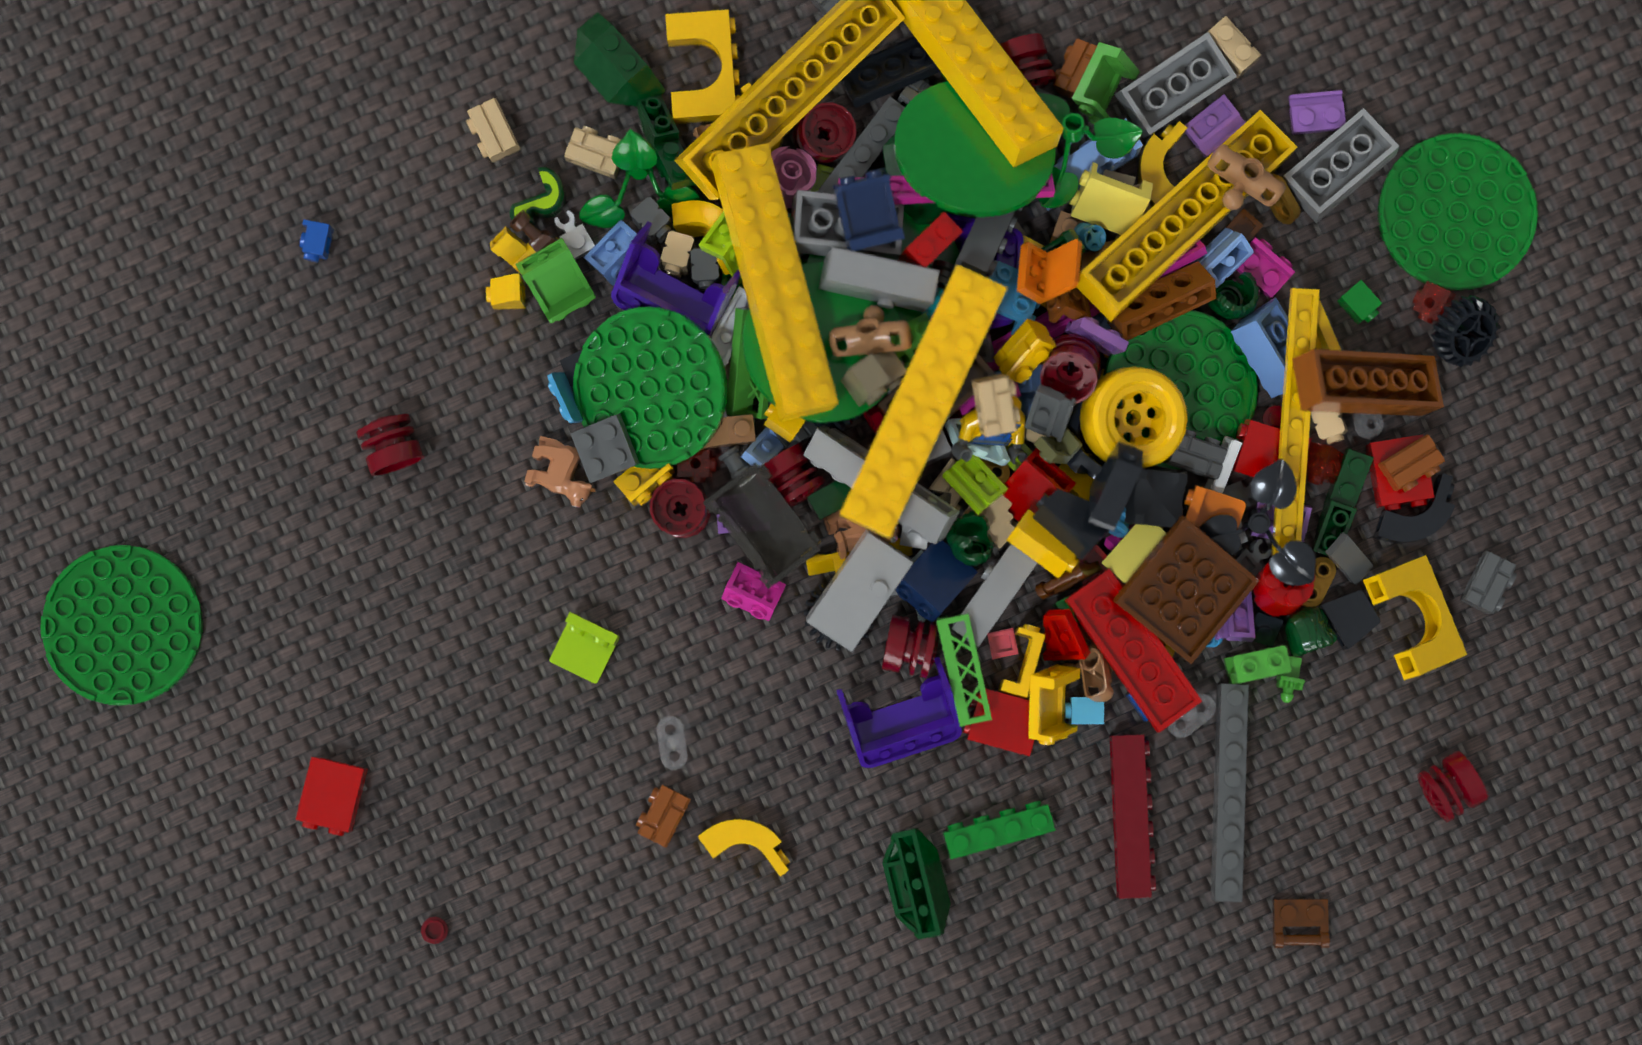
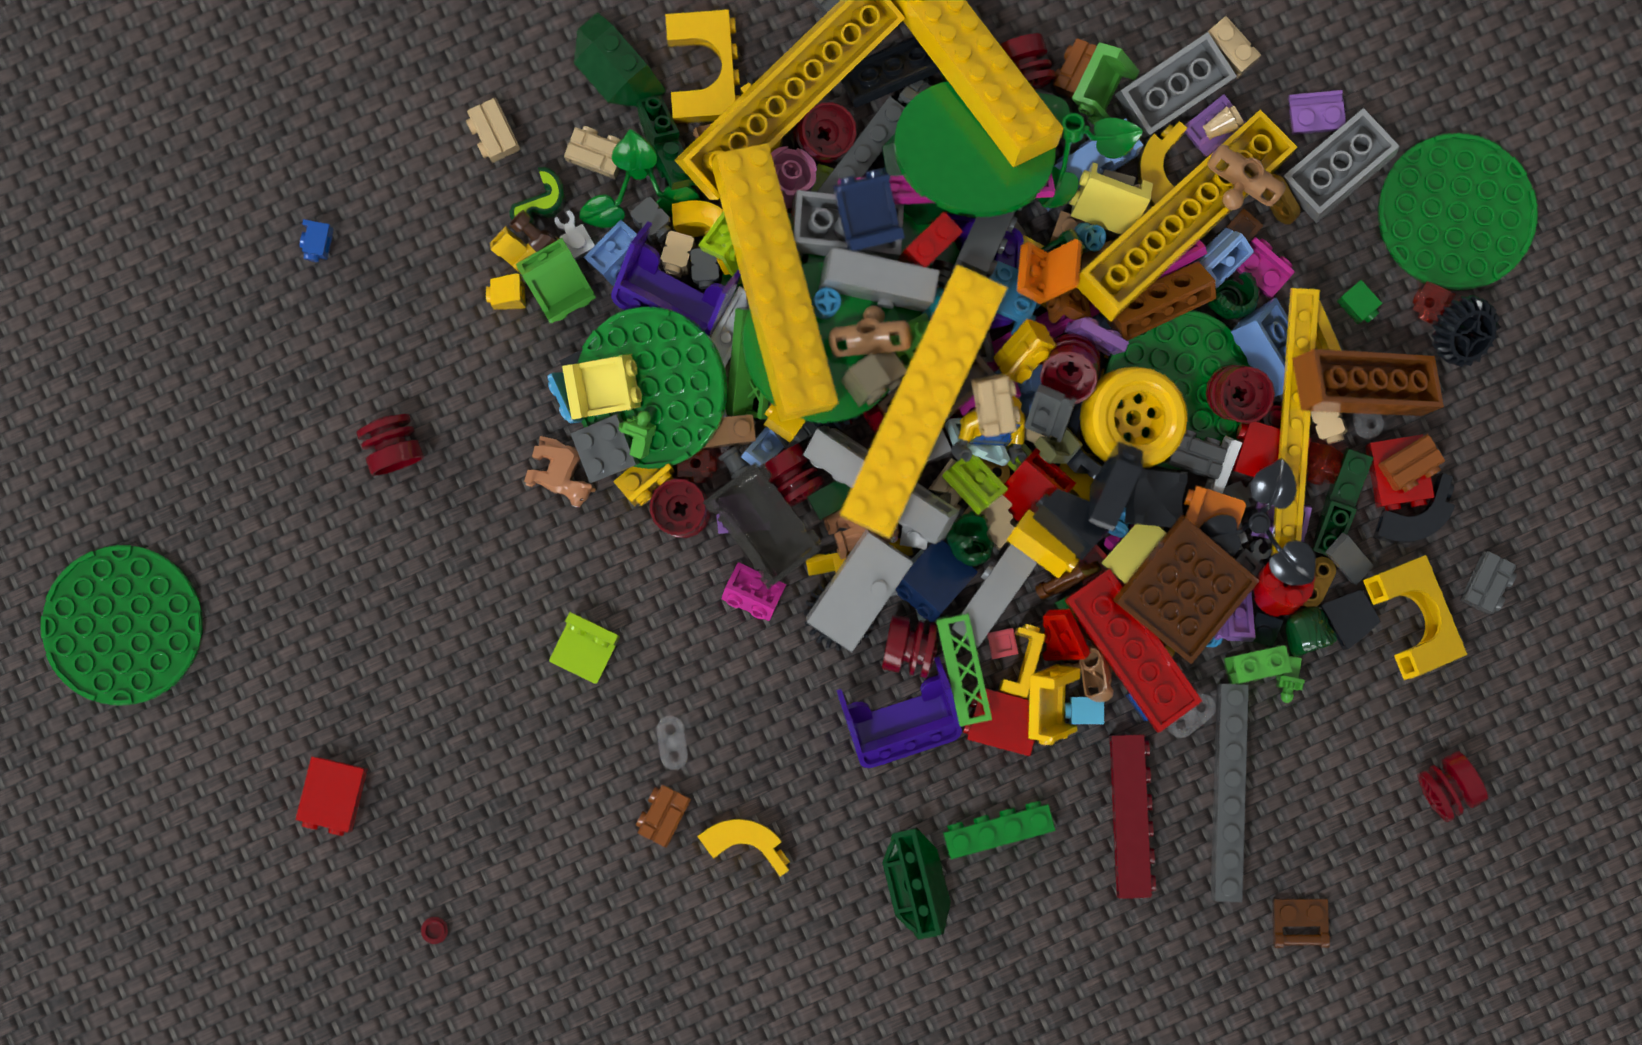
(602, 386): none -> light yellow panel
(641, 431): none -> bright green piece
(830, 299): none -> dark azure wheel
(1223, 123): none -> tan cone
(1251, 401): none -> dark red wheel

